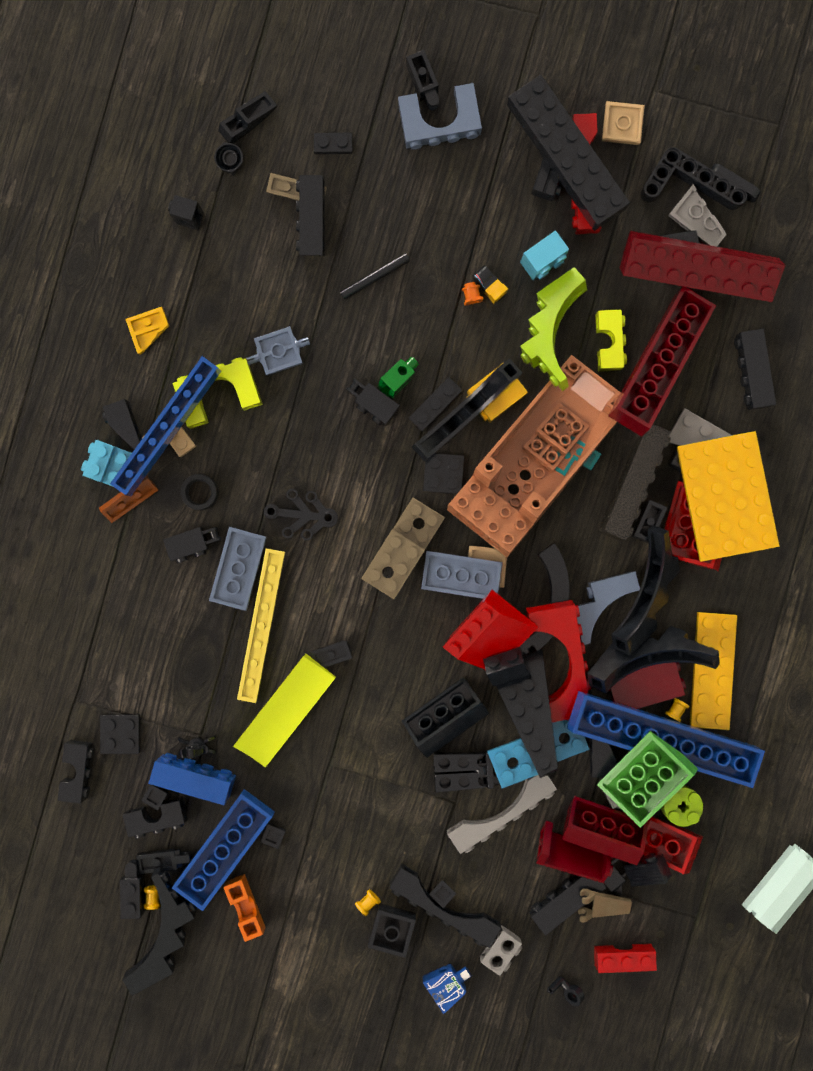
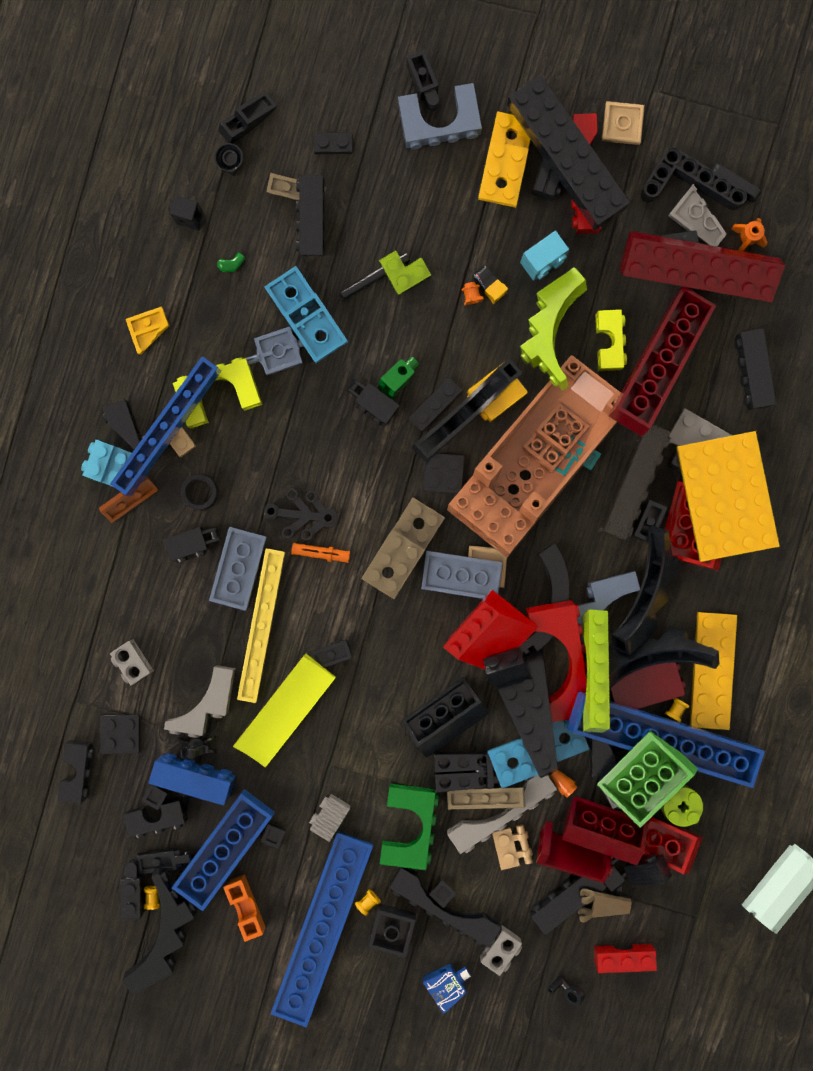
(135, 659): none -> light grey brick
(214, 702): none -> light grey arch
(231, 265): none -> green arm
(298, 549): none -> orange pin
(306, 314): none -> dark azure bracket
(322, 929): none -> blue plate
(330, 817): none -> light grey brick
(401, 276): none -> lime plate
(414, 853): none -> green arch
(486, 798): none -> dark tan plate
(505, 161): none -> yellow bracket
(506, 848): none -> tan plate
(563, 783): none -> orange cone
(597, 706): none -> lime arch
(751, 234): none -> orange brick

